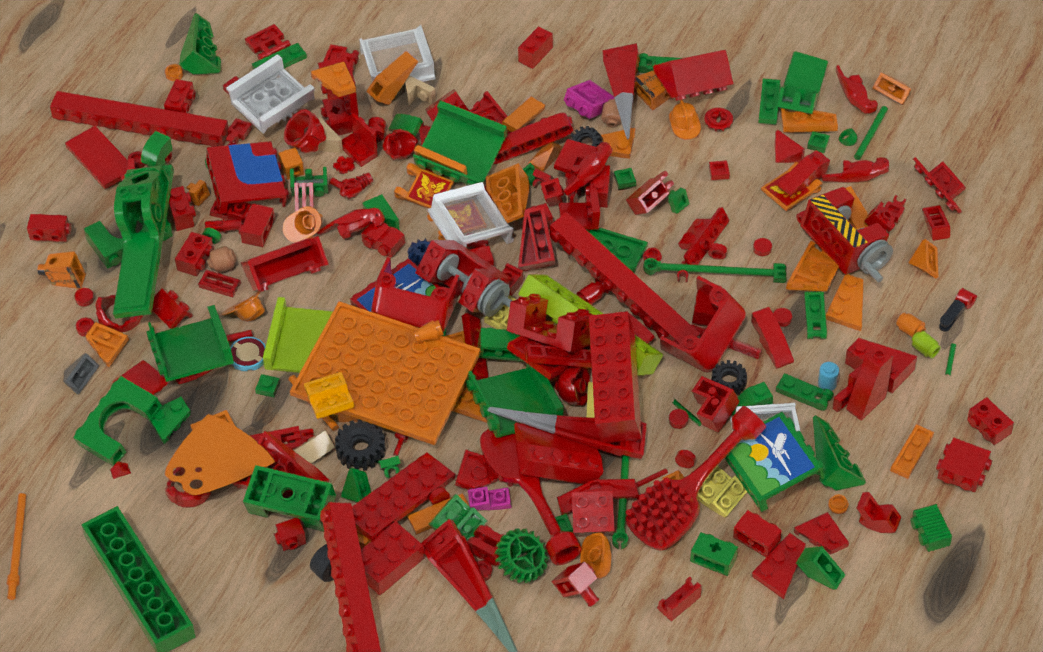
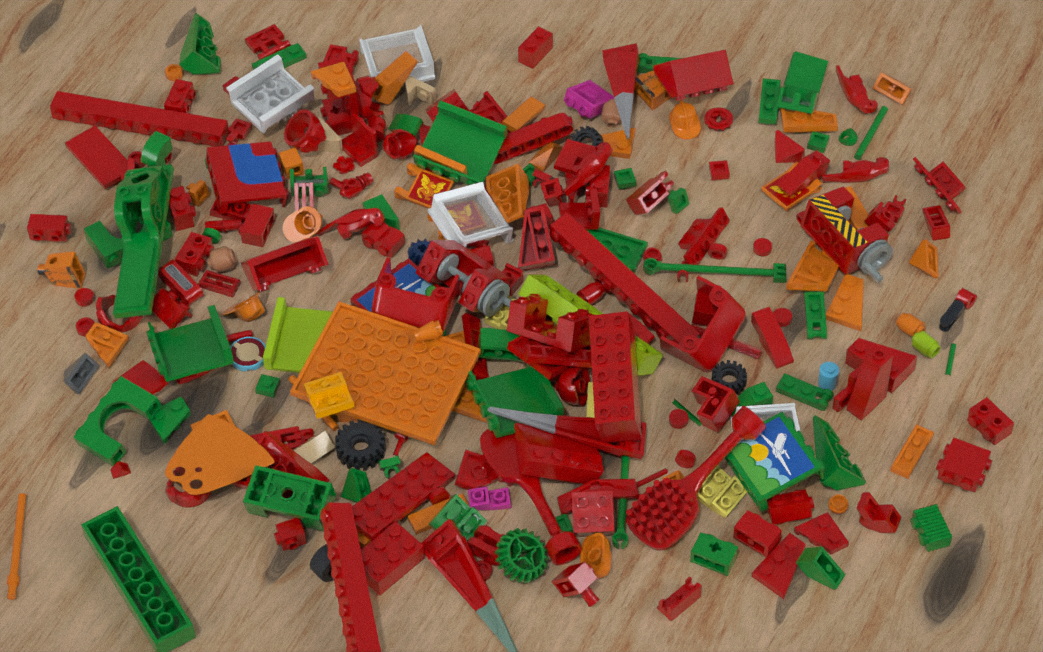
(180, 282): none -> red beam
(365, 88): none -> red piece
(790, 506): none -> red brick

